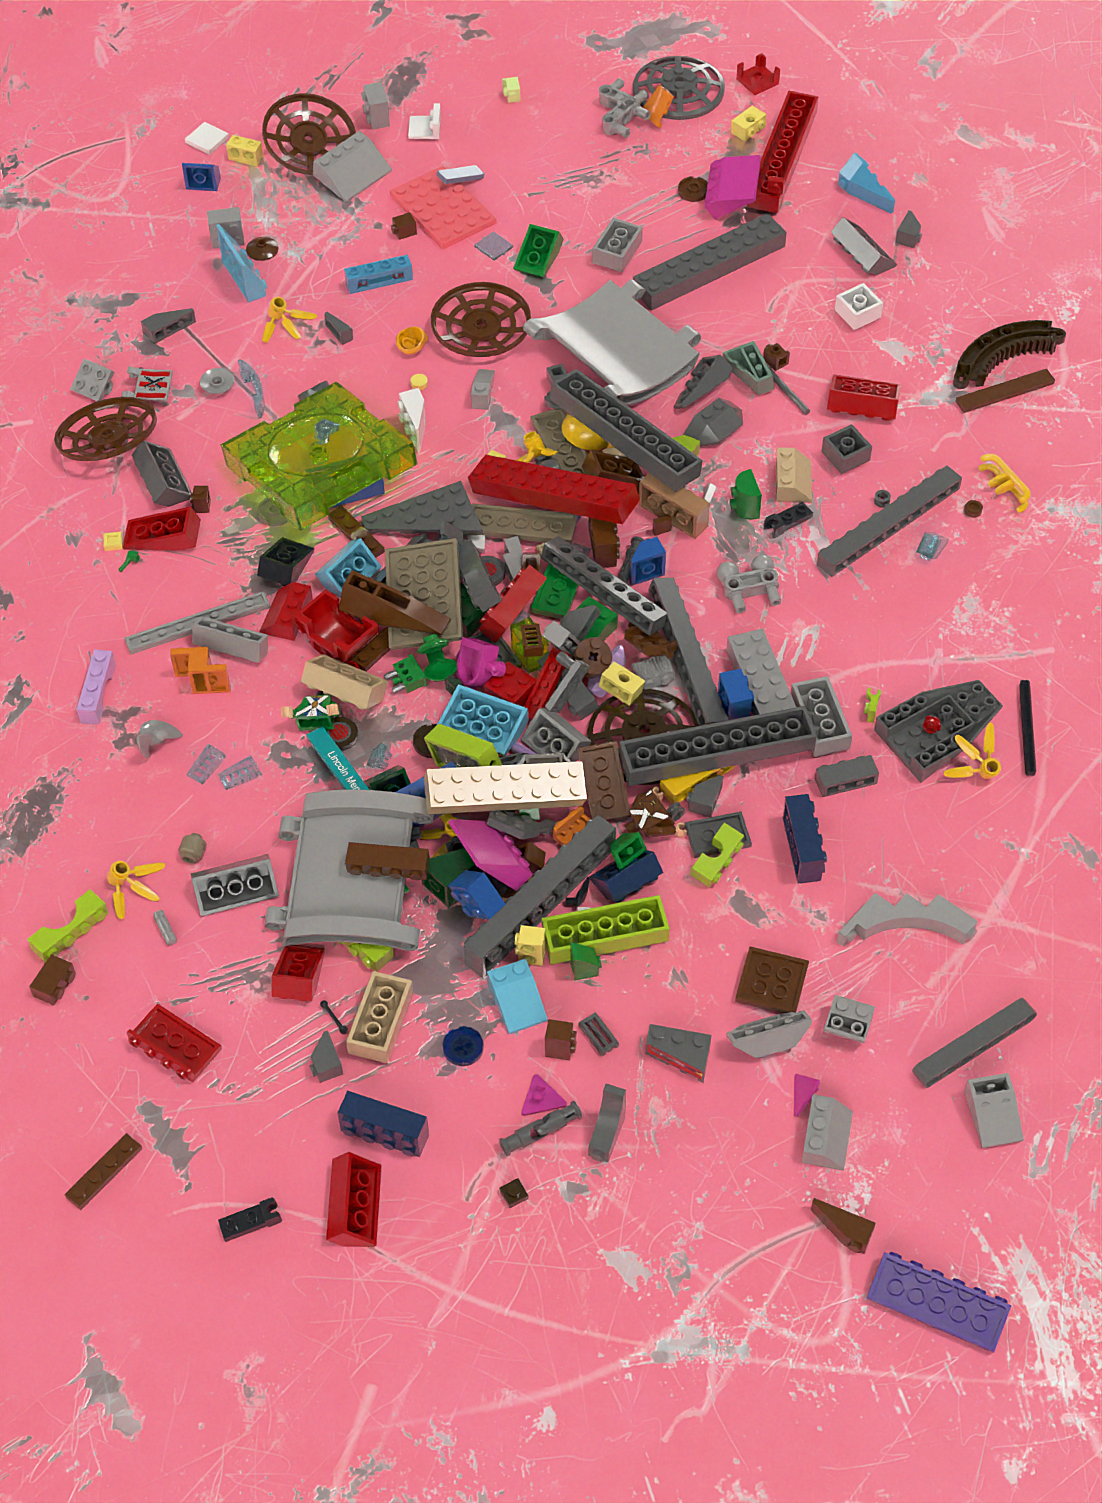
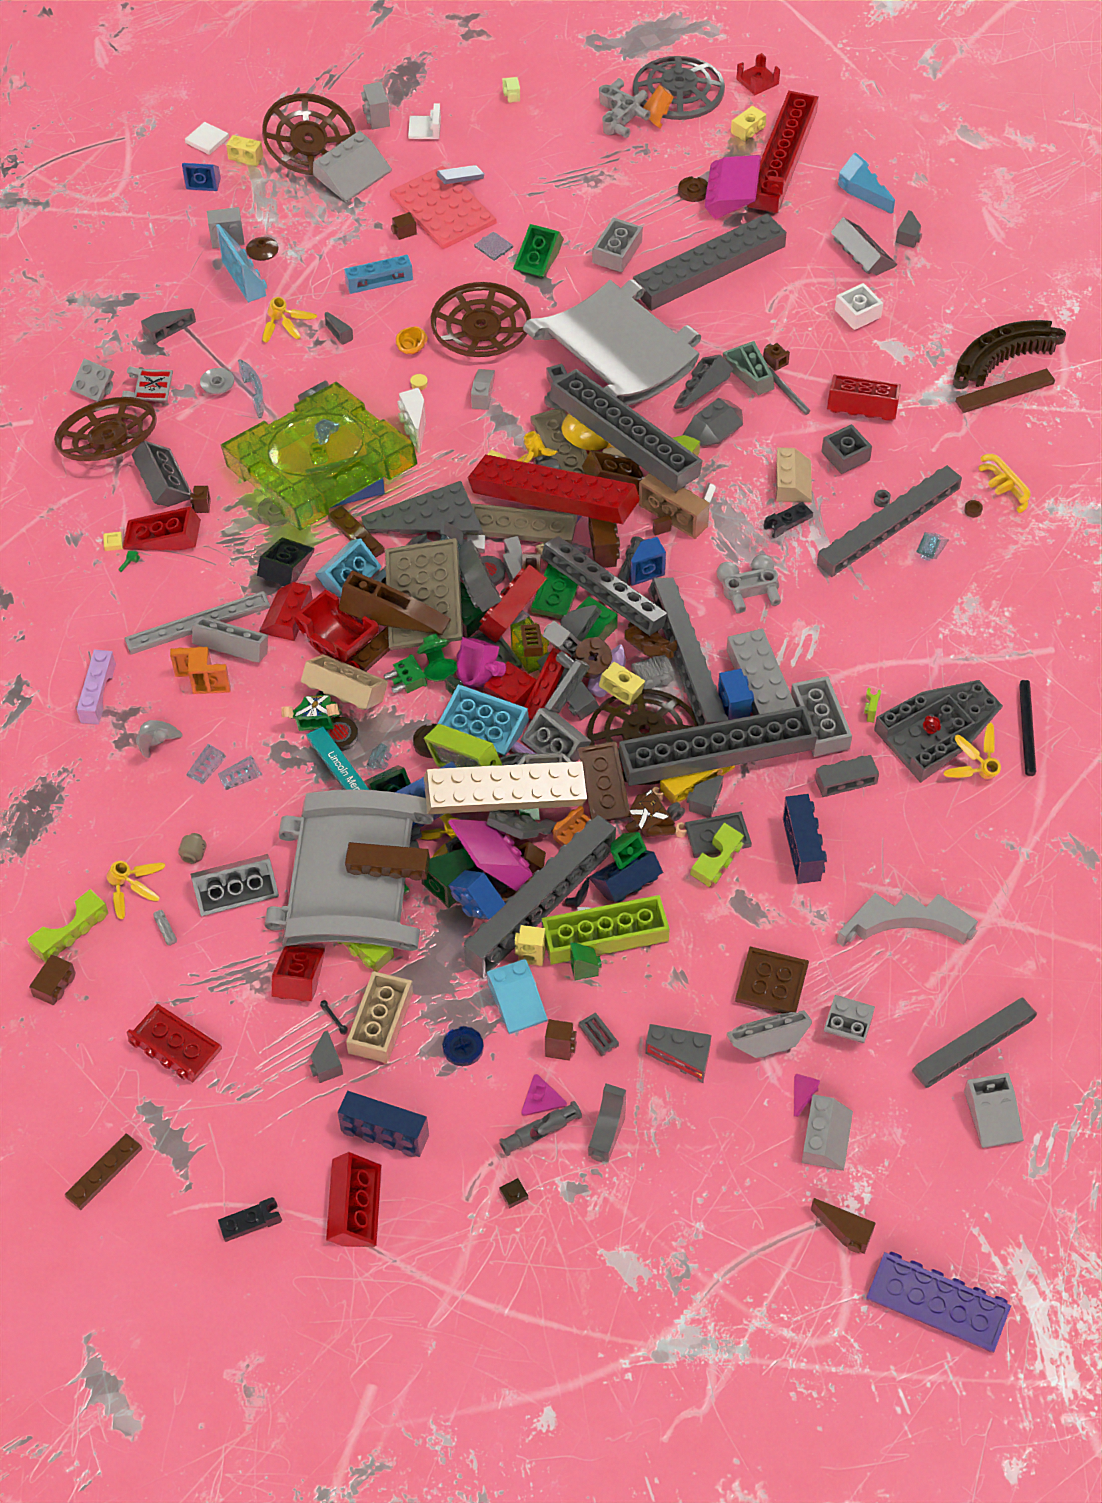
(746, 496): green brick -> none

